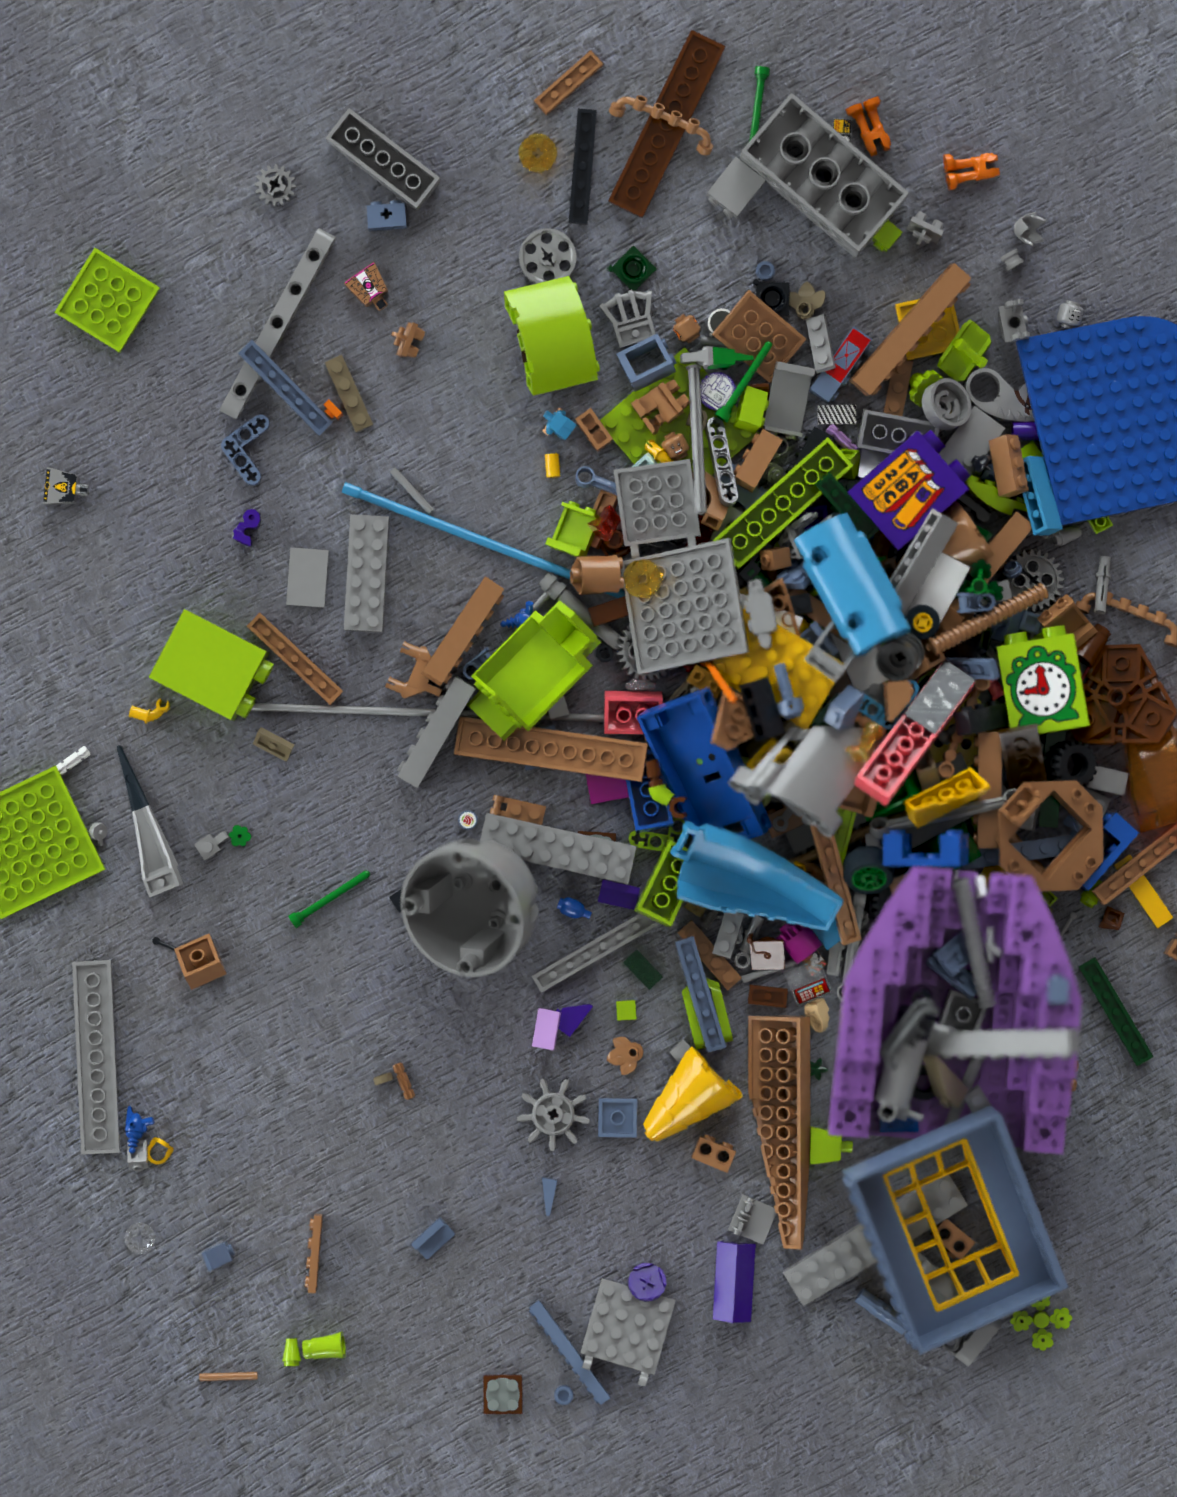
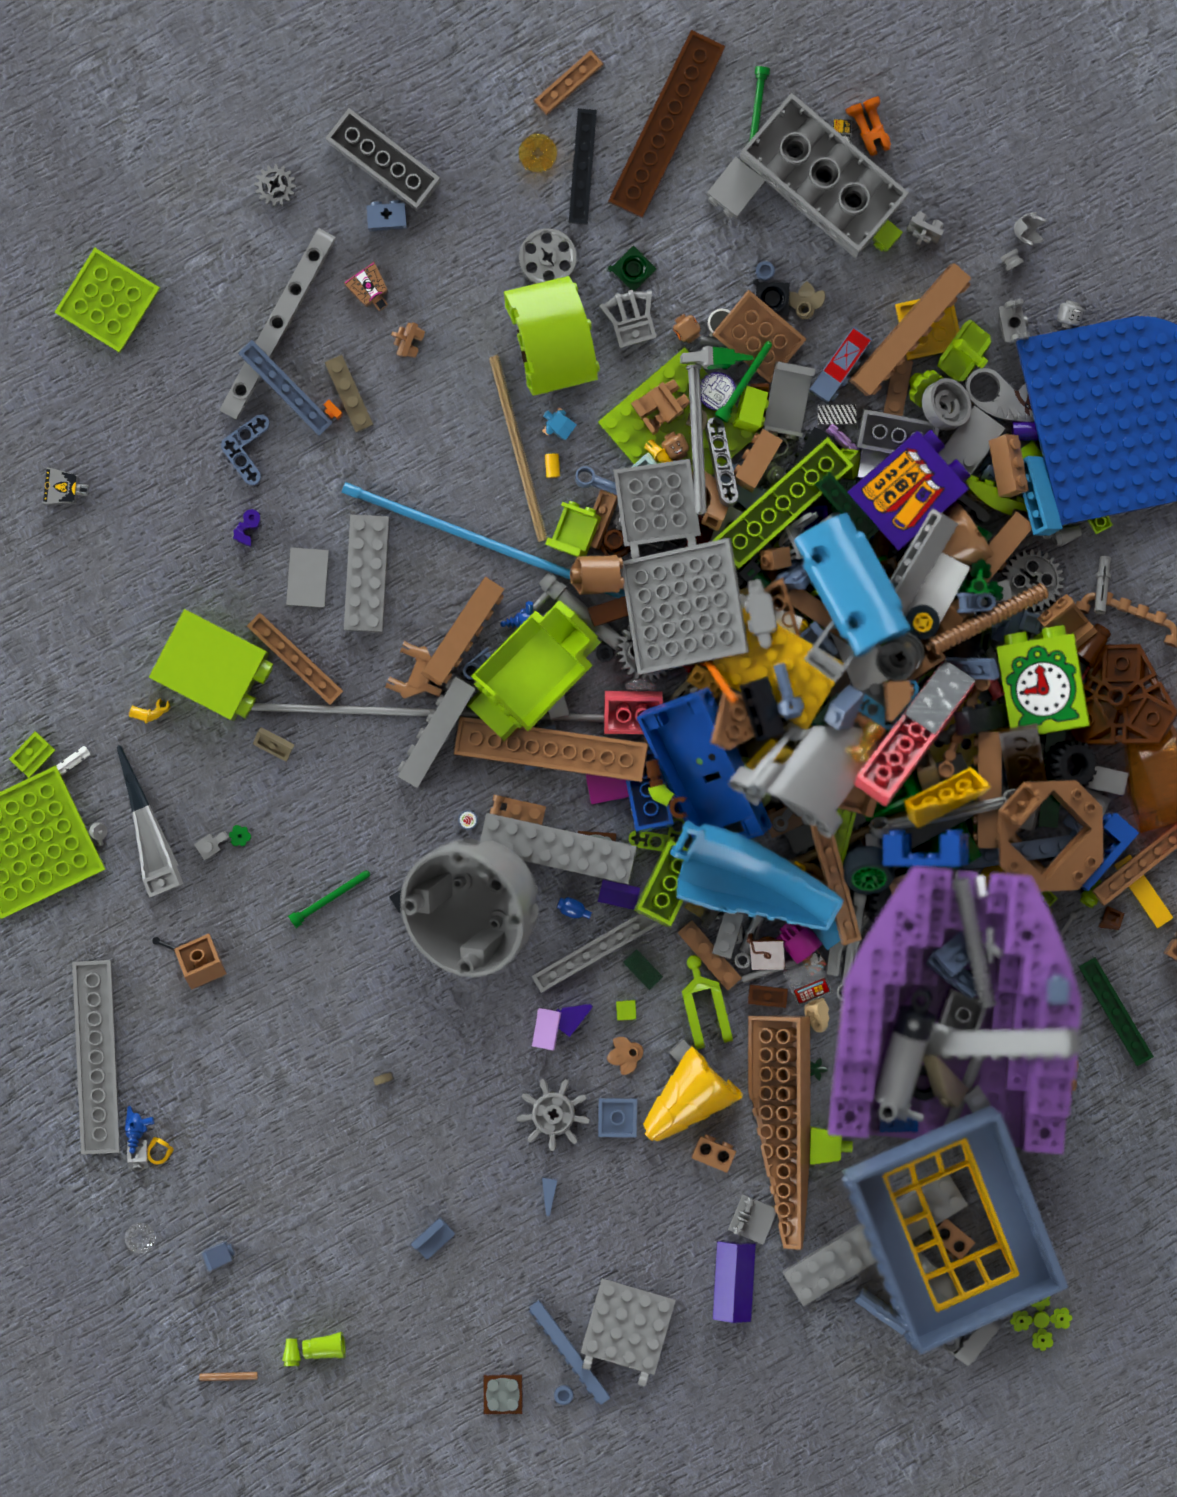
(32, 754): none -> lime plate
(313, 1261): medium nougat plate -> none
(403, 1081): medium nougat axle -> none
(411, 490): light grey bar -> none
(515, 439): none -> tan axle
(594, 430): medium nougat brick -> none
(605, 524): clear red slope -> none
(647, 1282): dark purple tile -> none
(652, 375): sand blue window -> none
(653, 576): clear yellow plate -> none
(674, 119): medium nougat bar -> none
(700, 994): sand blue plate -> none
(801, 604): black plate -> none
(820, 343): light grey plate -> none
(907, 1030): dark grey piece -> none
(977, 163): orange piece -> none
(980, 464): black piece -> none
(1012, 569): sand blue plate -> none

